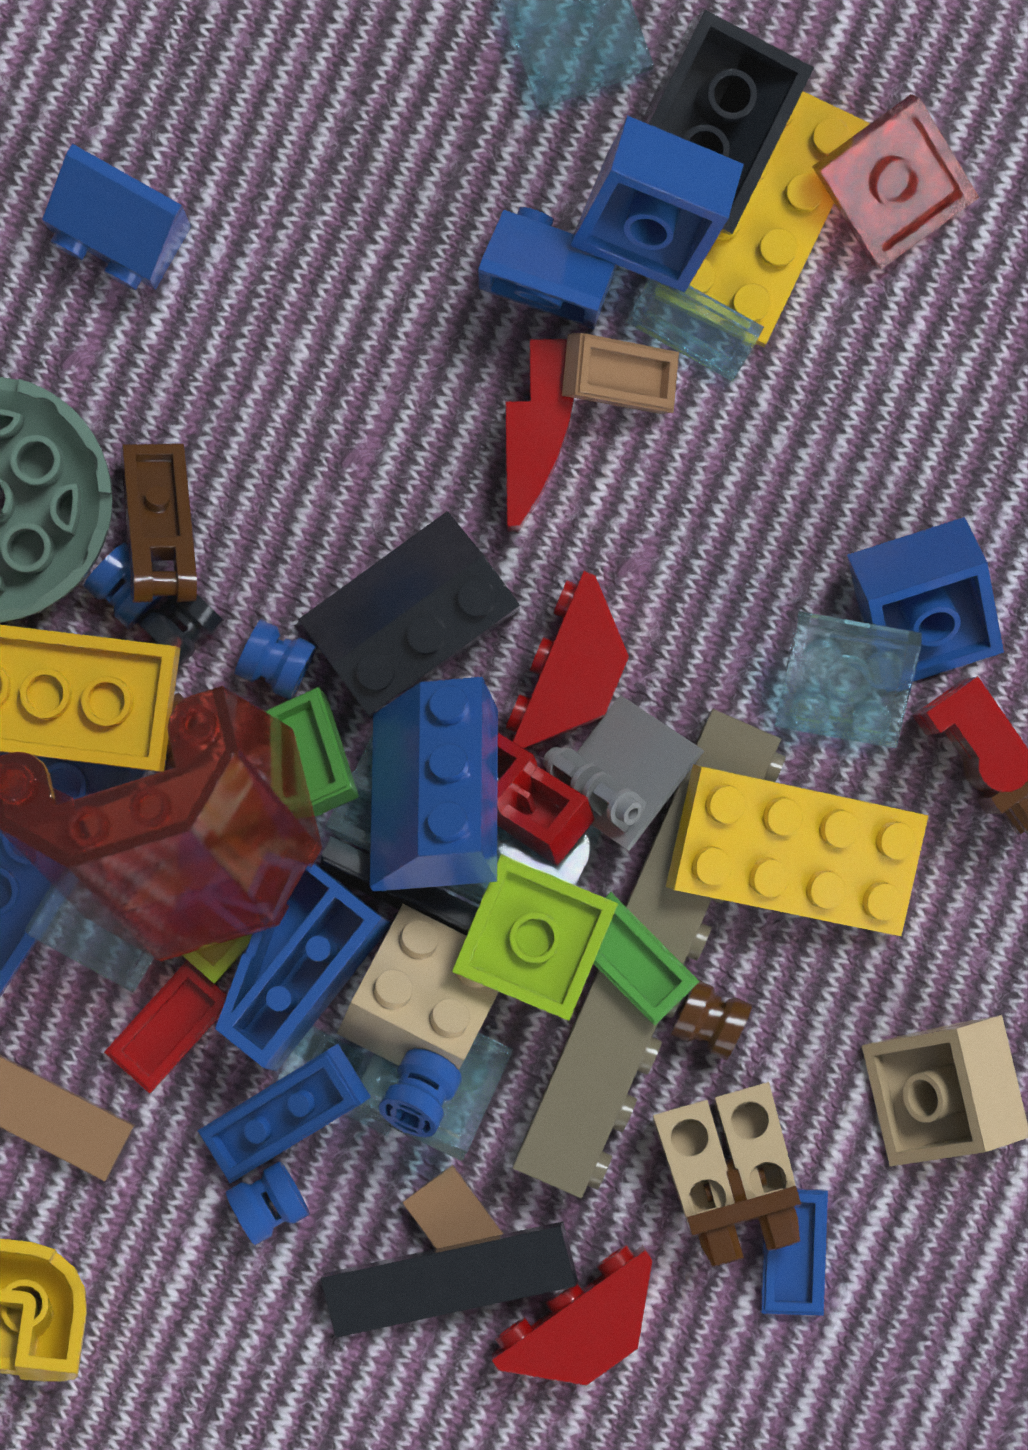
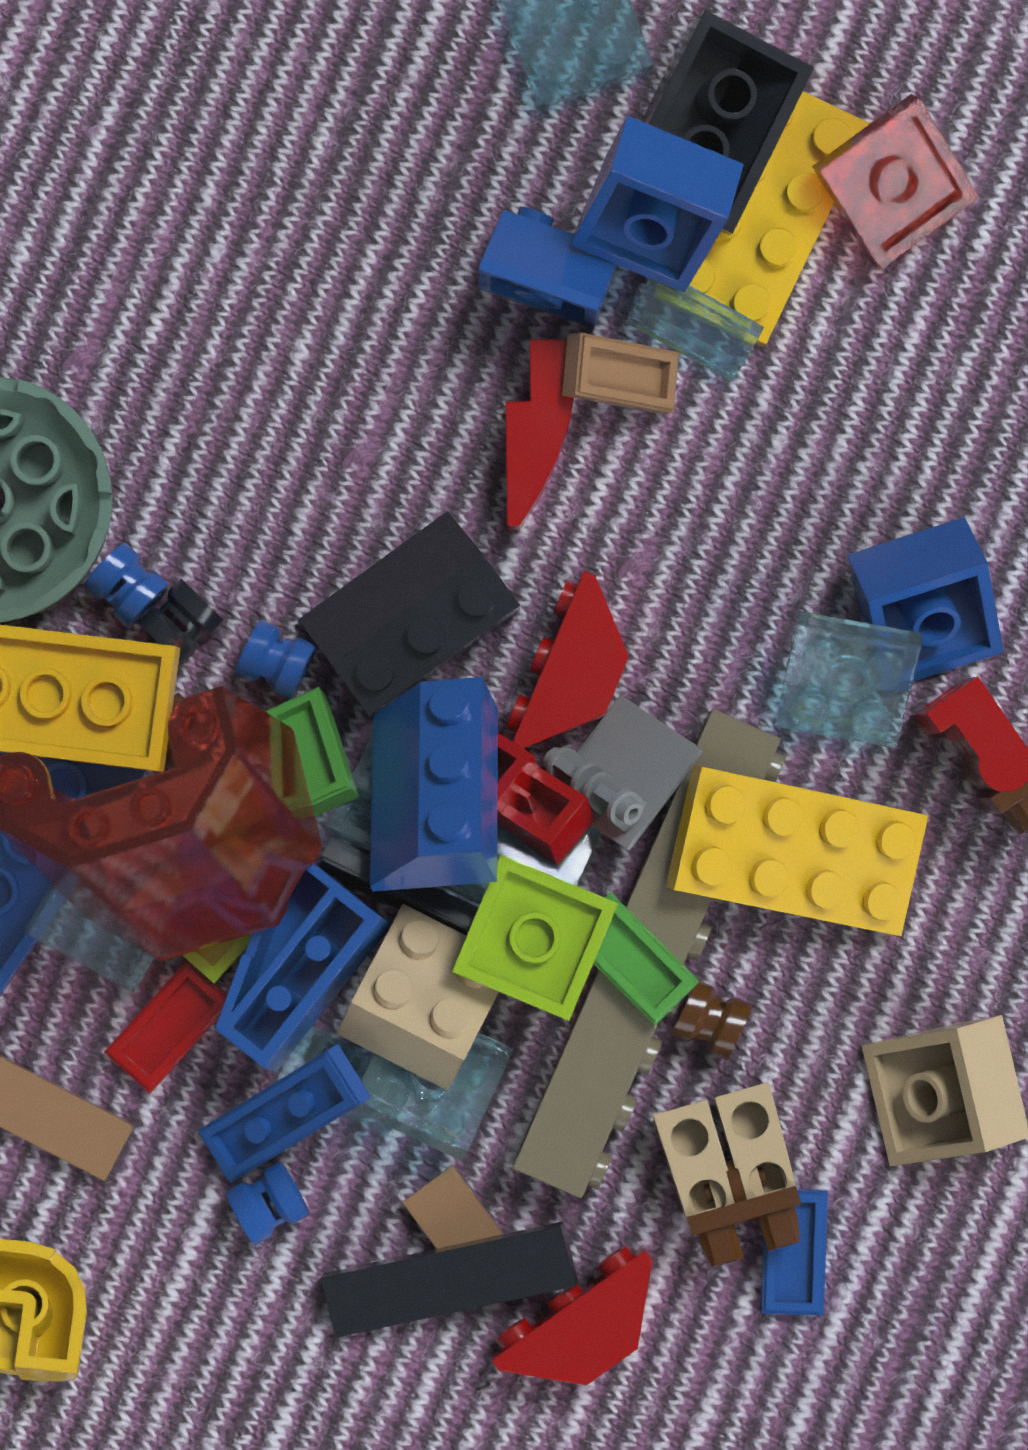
(114, 219): blue slope -> none
(158, 521): reddish brown plate -> none
(422, 1088): blue wheel -> none

